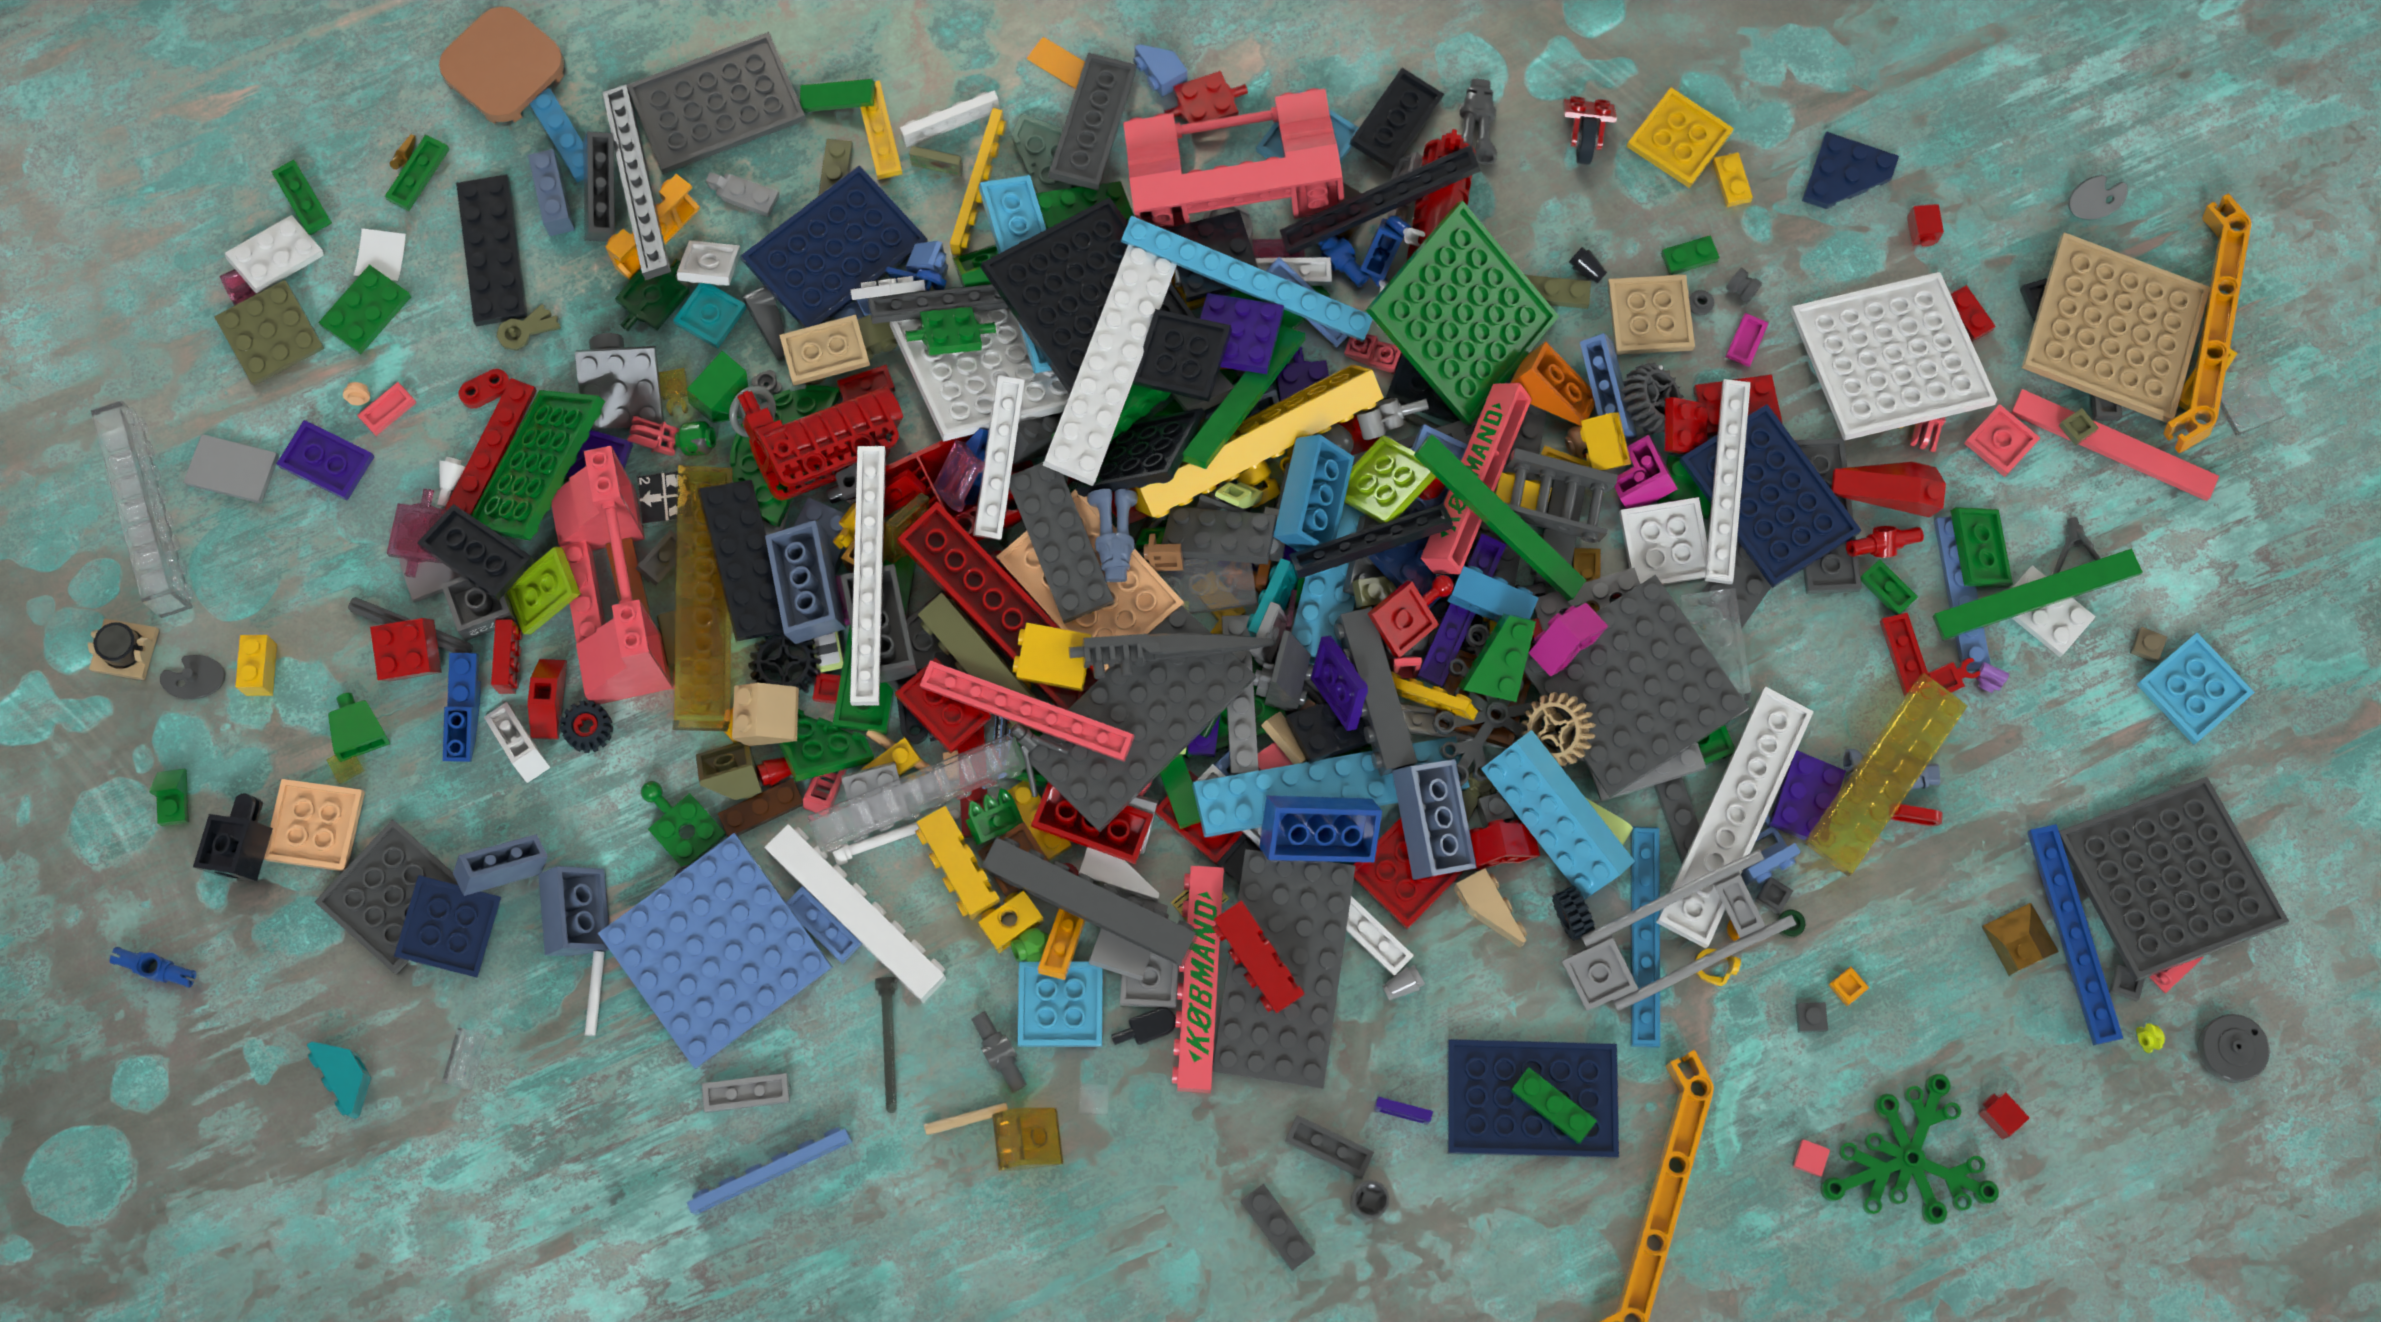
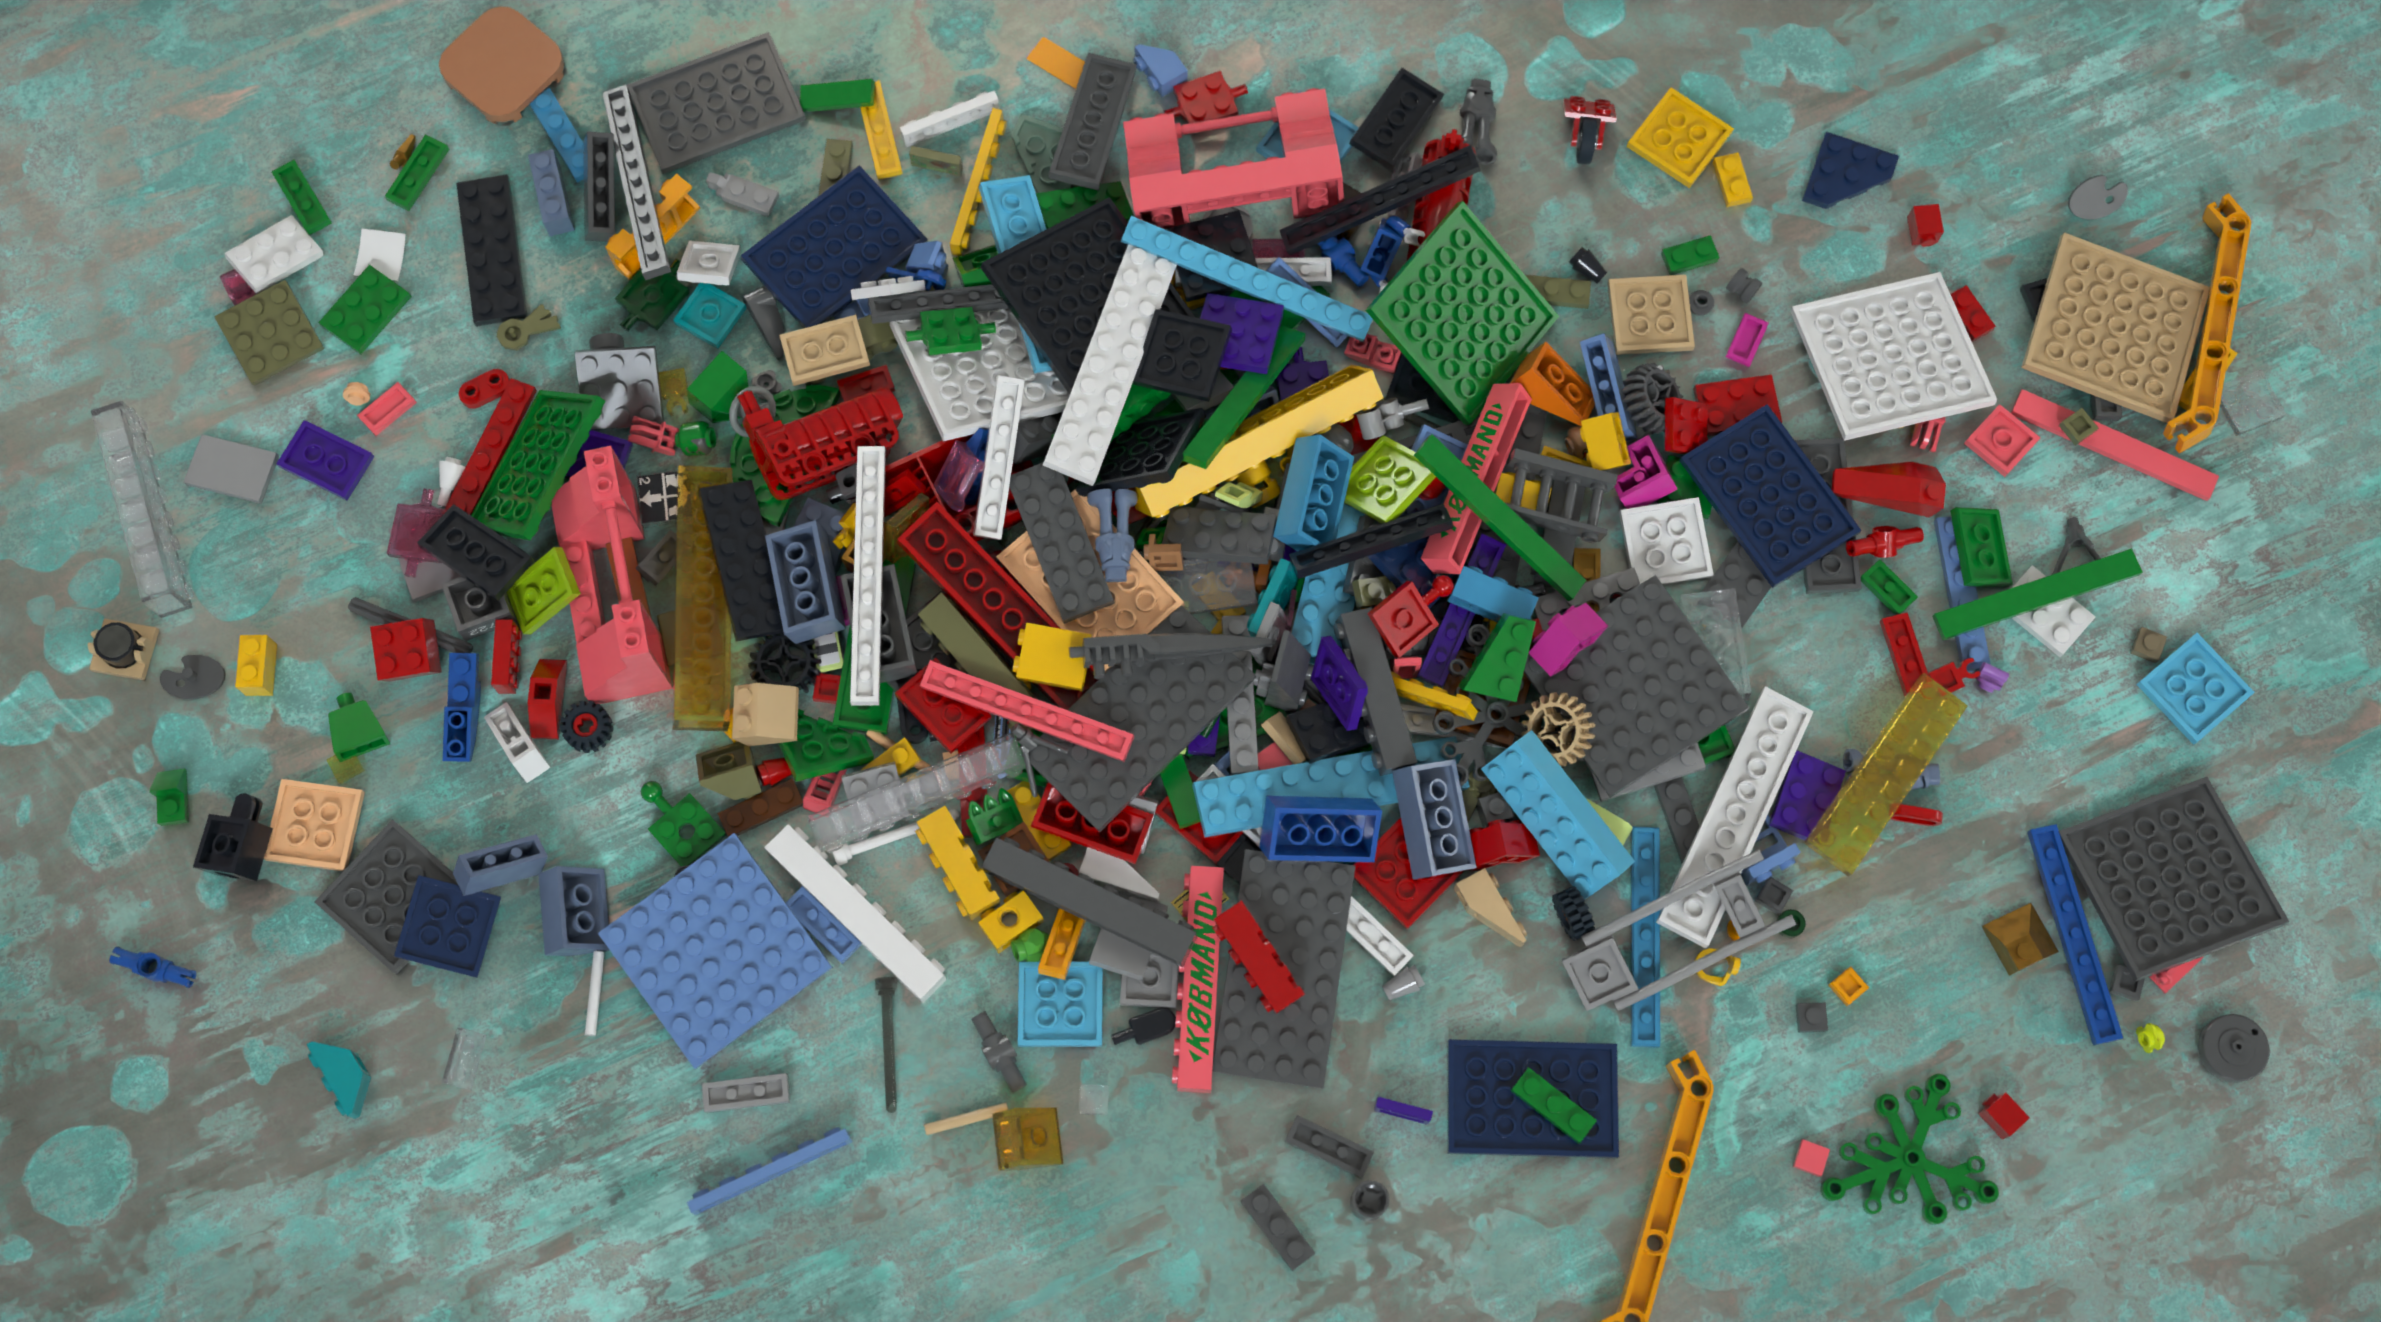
(1727, 482): white tile -> none

